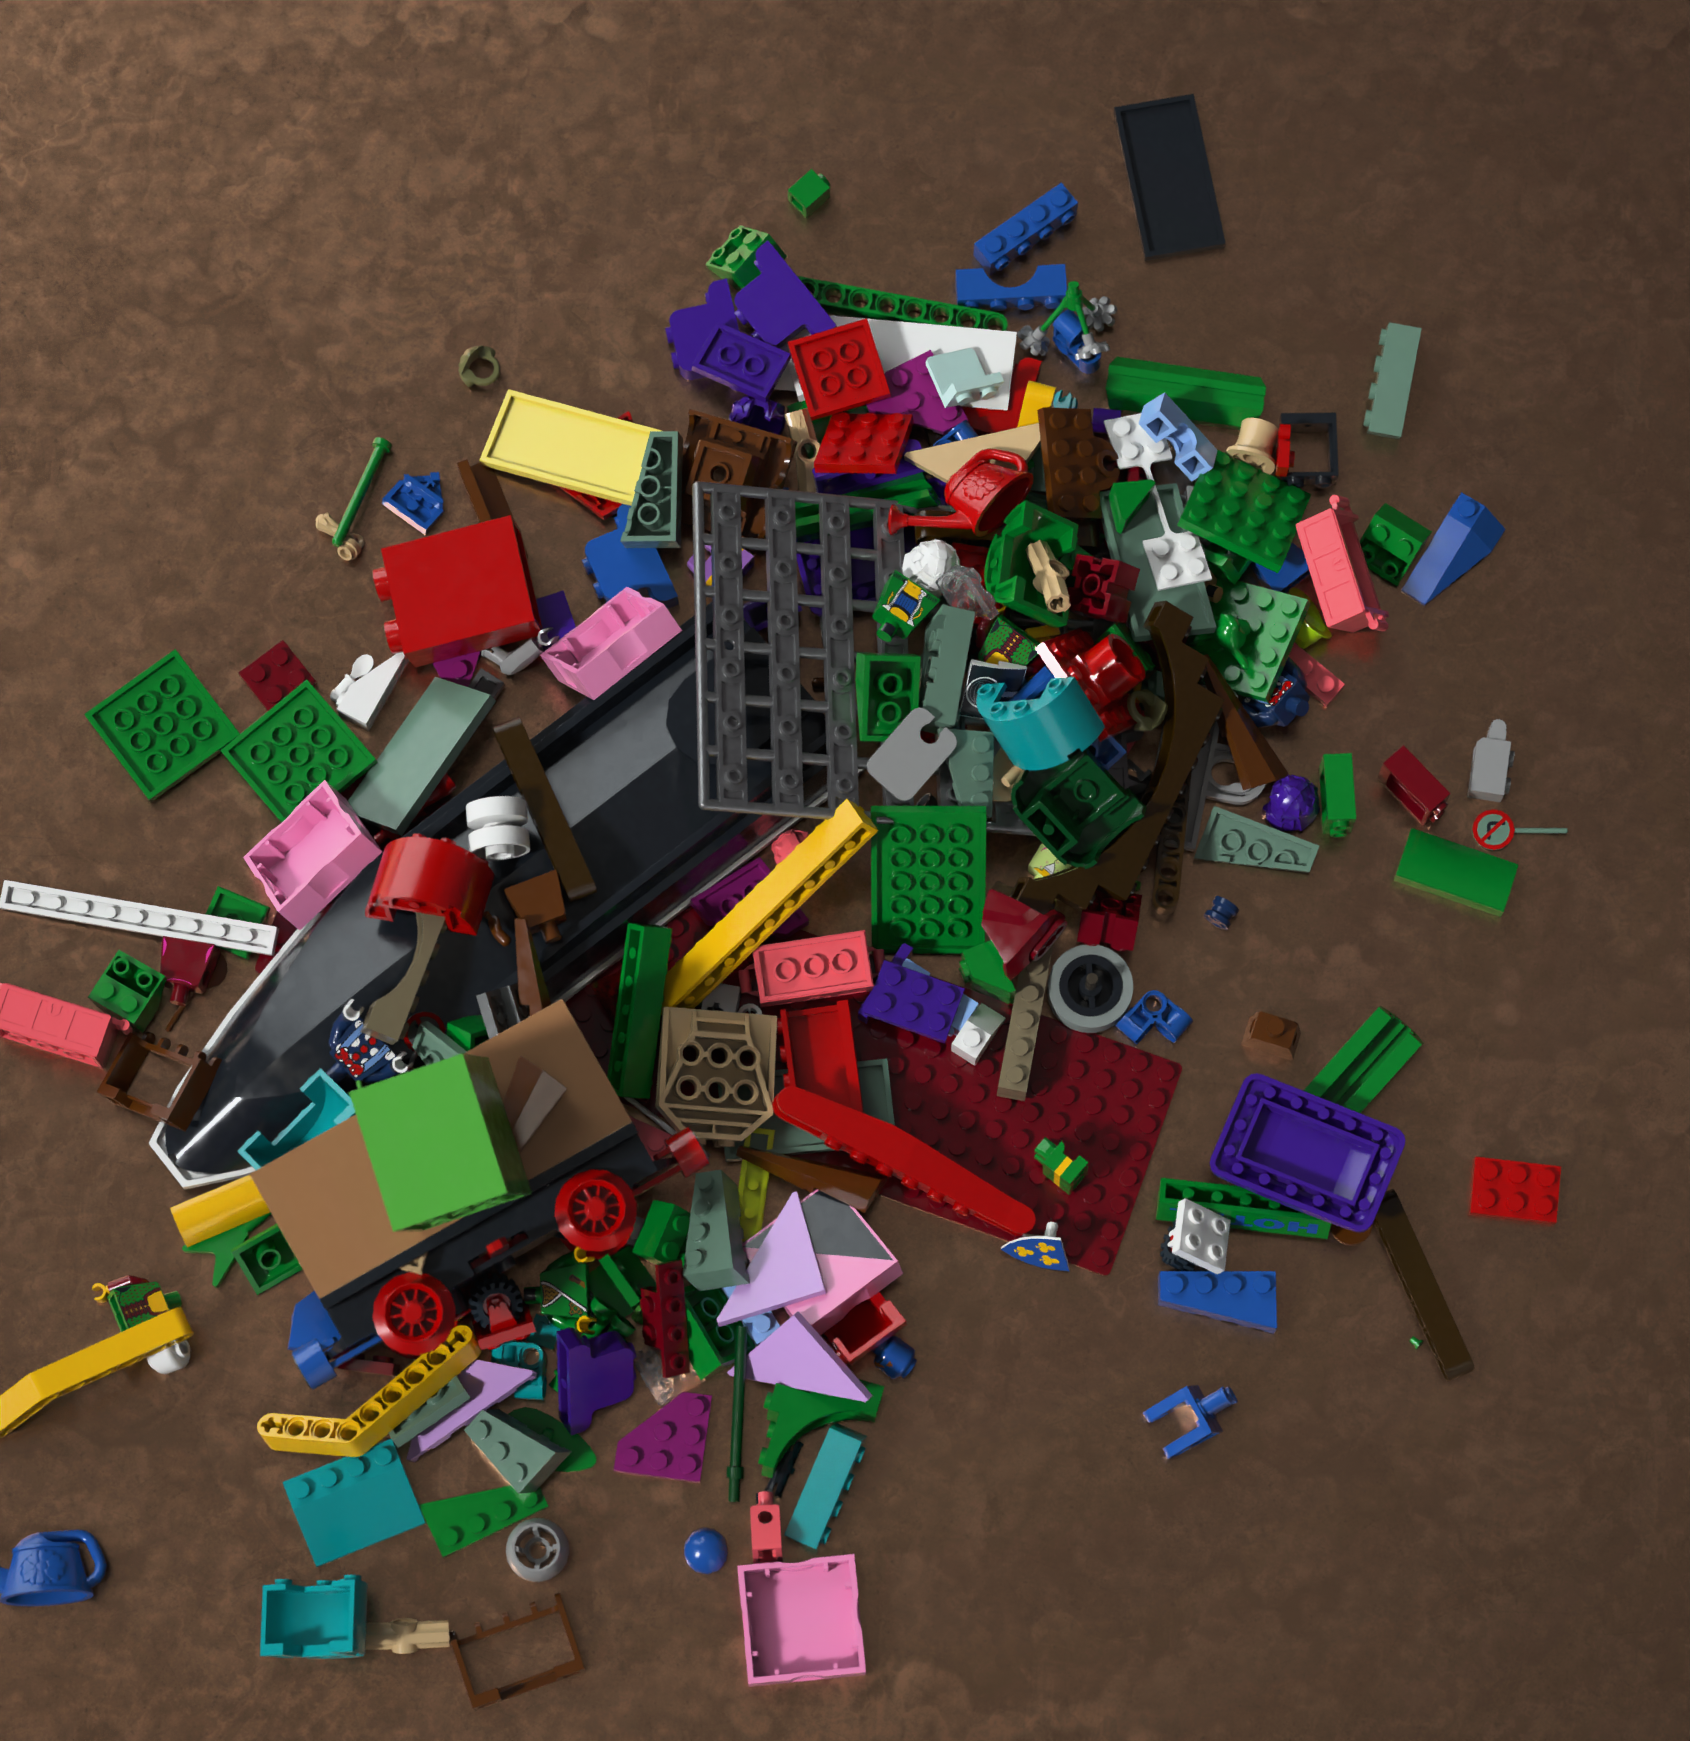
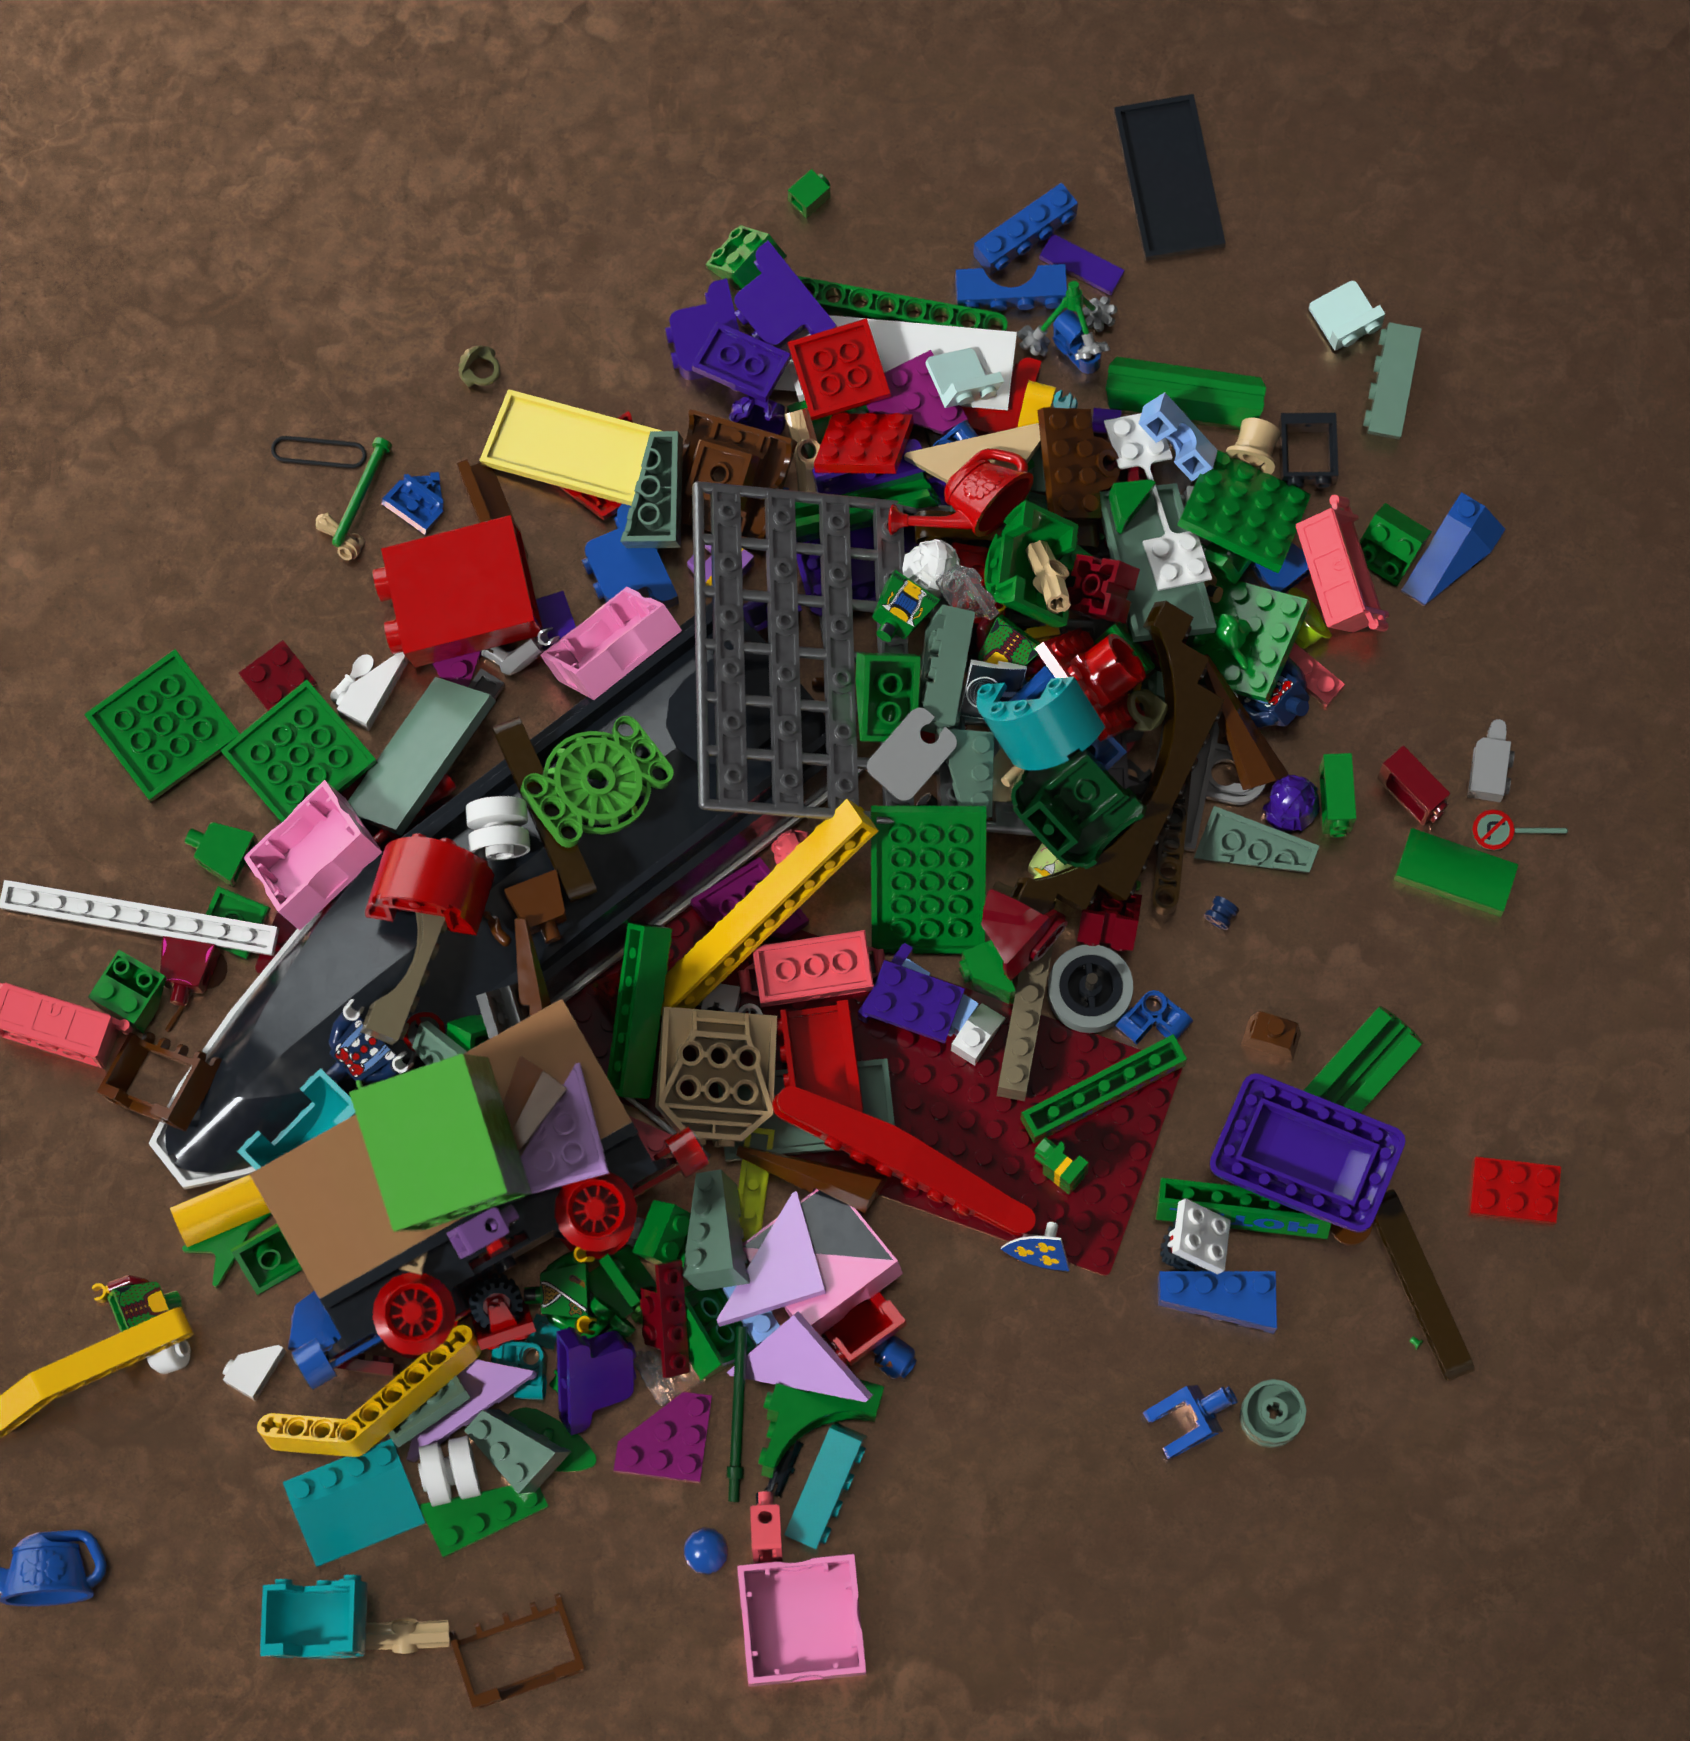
(222, 850): none -> green torso
(253, 1370): none -> white slope
(318, 462): none -> black piece
(441, 1472): none -> white wheel
(473, 1234): none -> medium lavender torso
(561, 1550): light grey wheel -> none
(567, 1142): none -> lavender tile
(599, 758): none -> bright green piece
(1082, 264): none -> dark purple tile
(1103, 1088): none -> green brick
(1255, 1413): none -> sand green wheel
(1284, 457): red plate -> none
(1346, 315): none -> light aqua bracket

